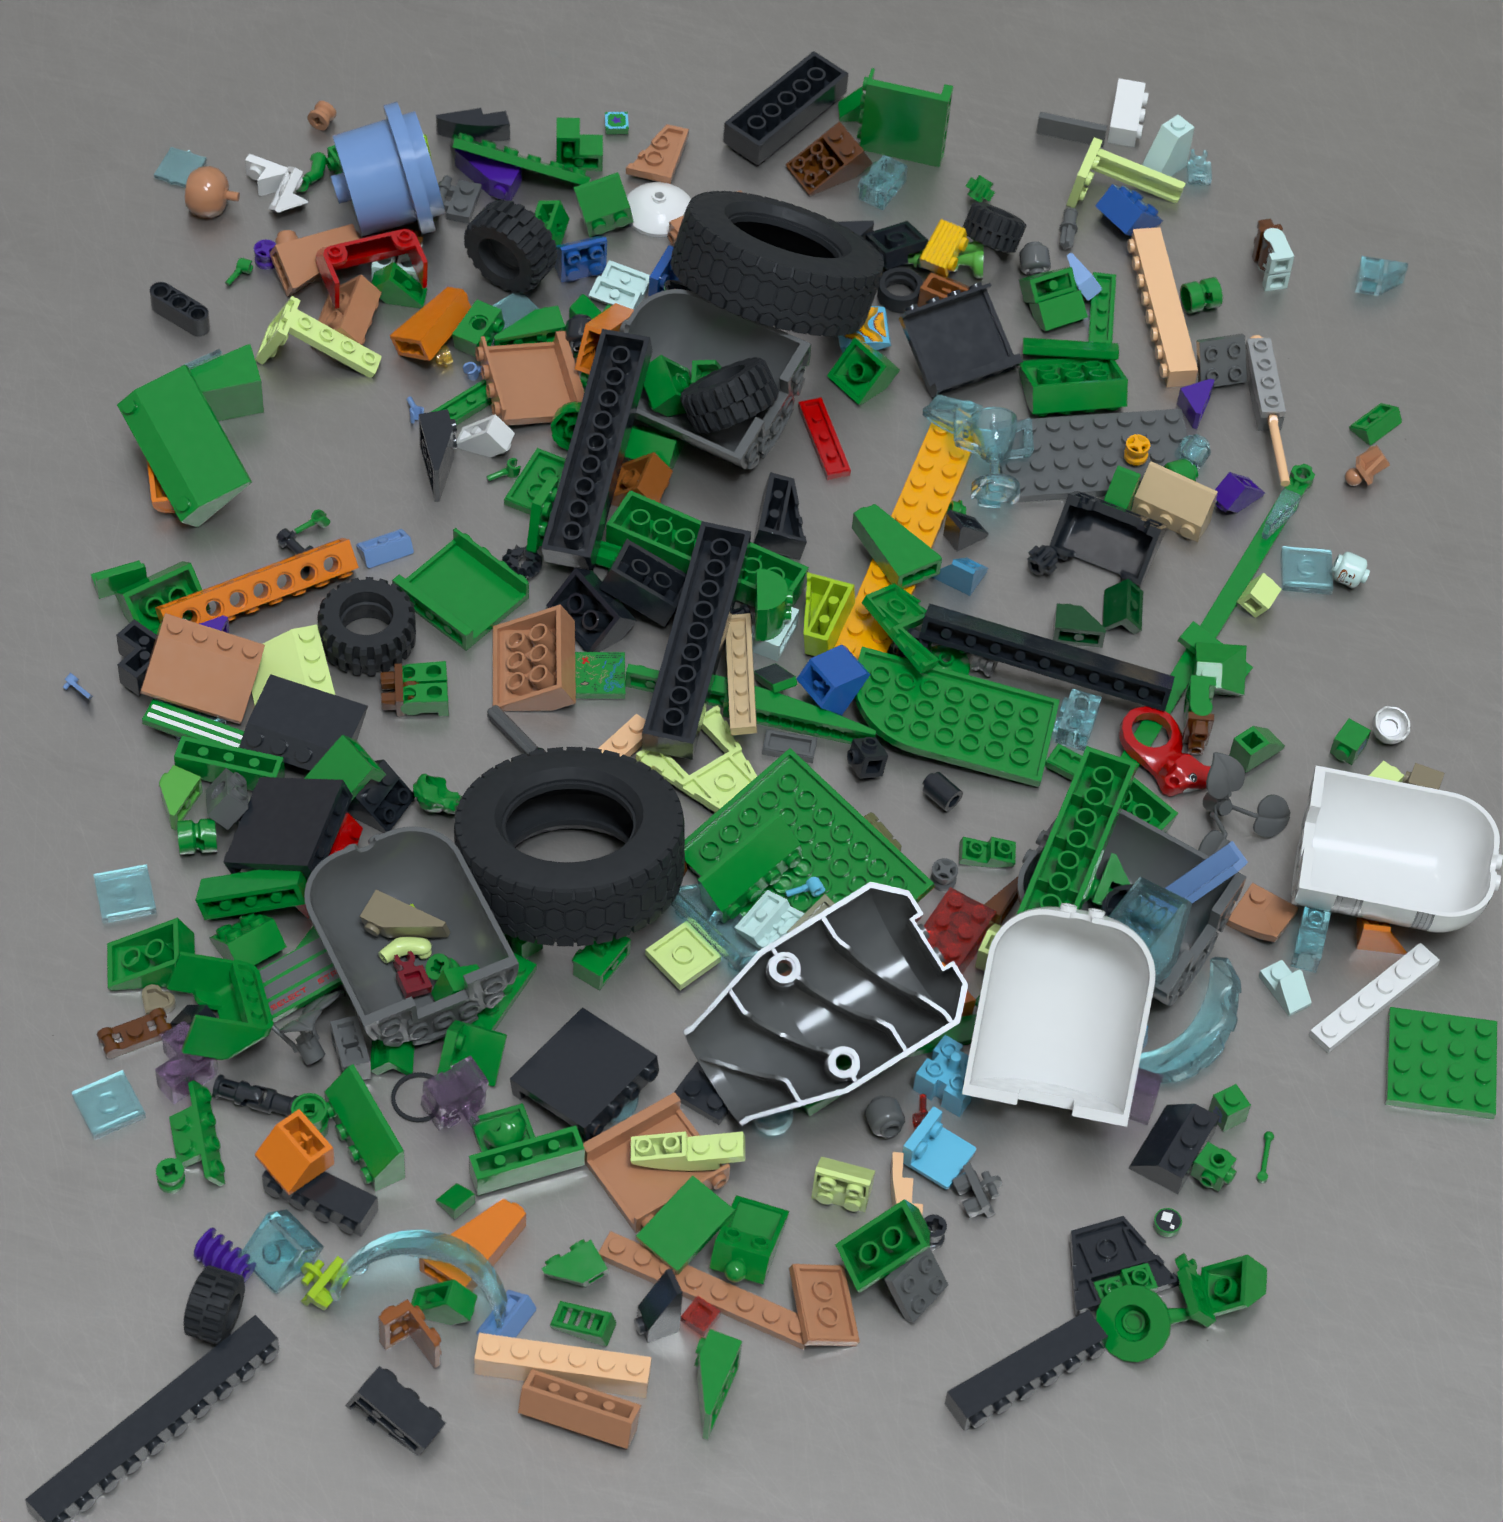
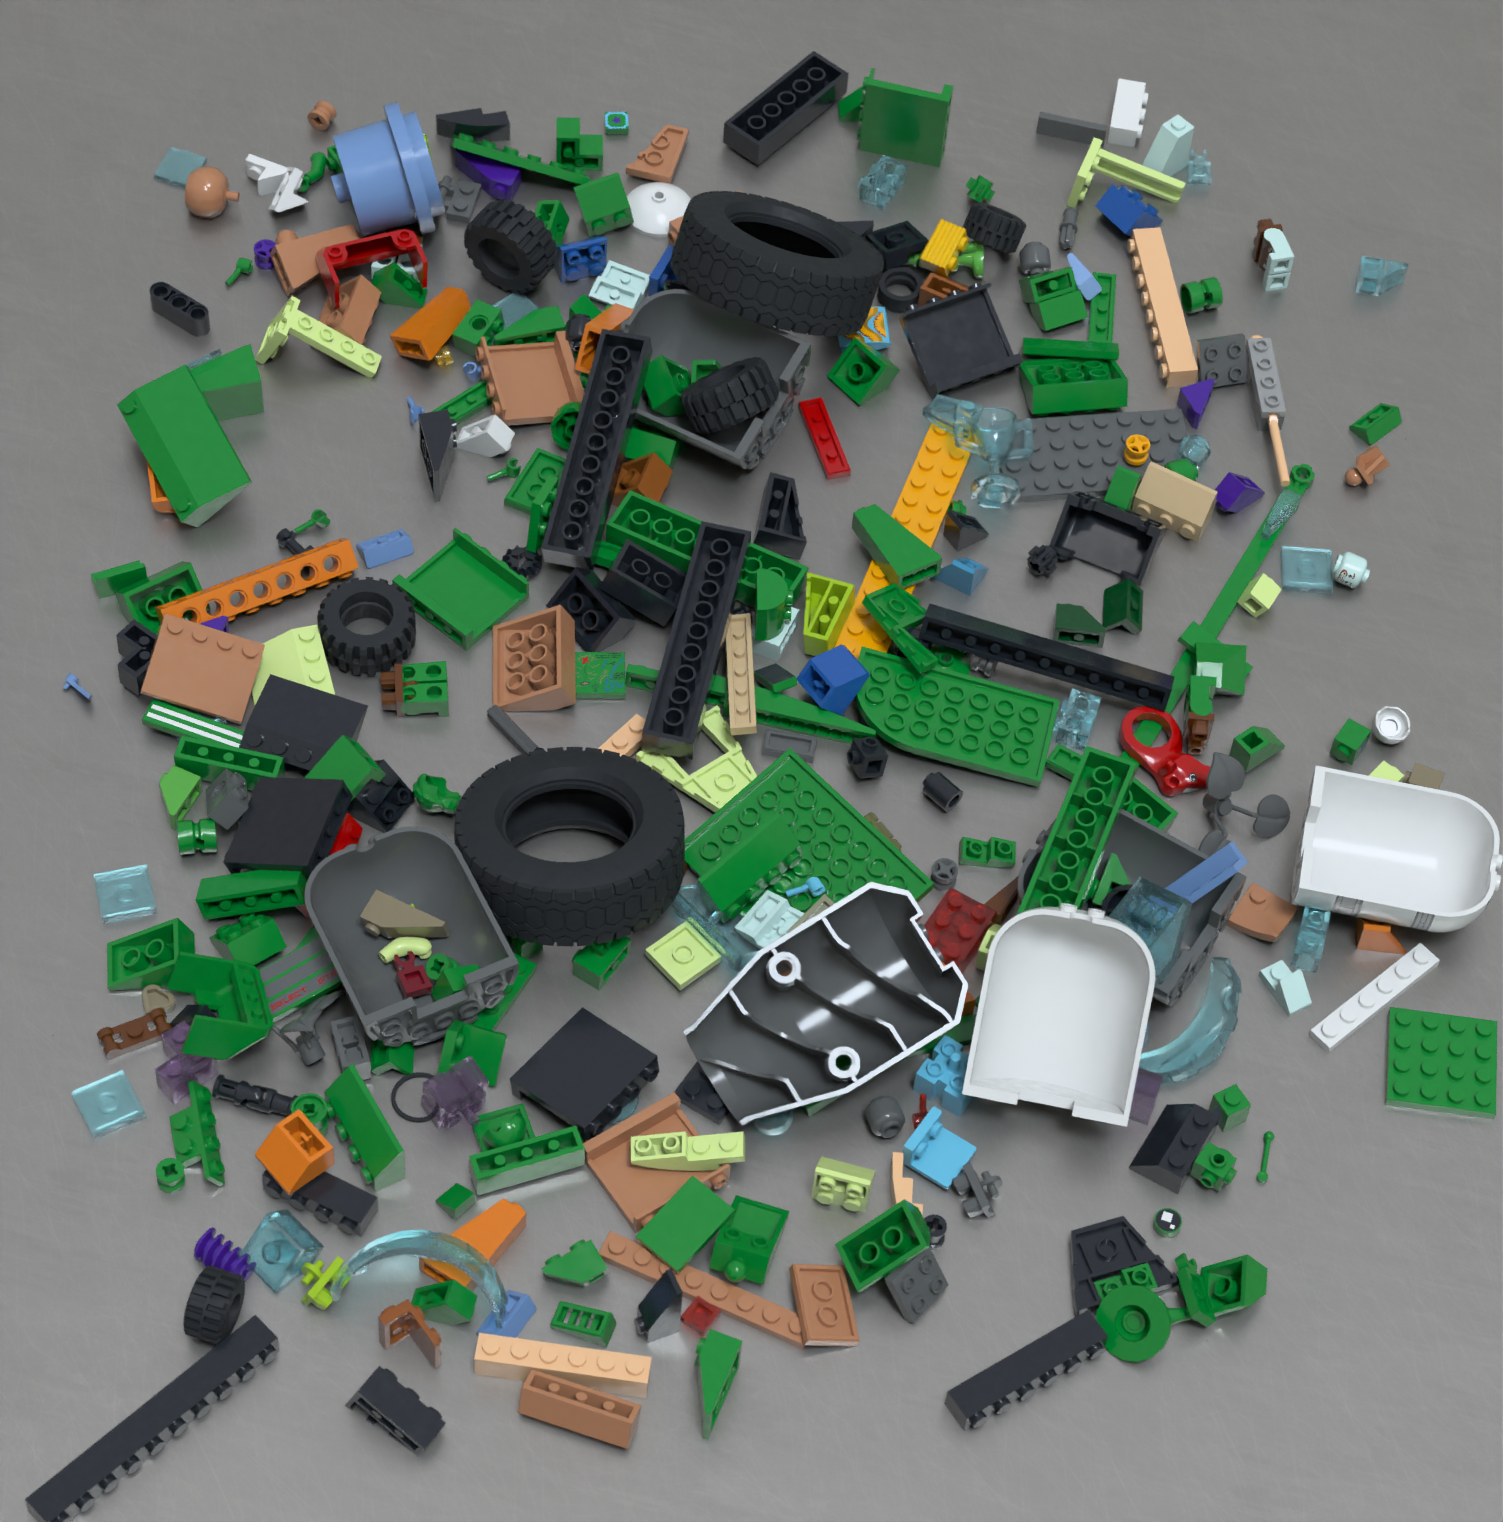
(829, 161): reddish brown slope -> none

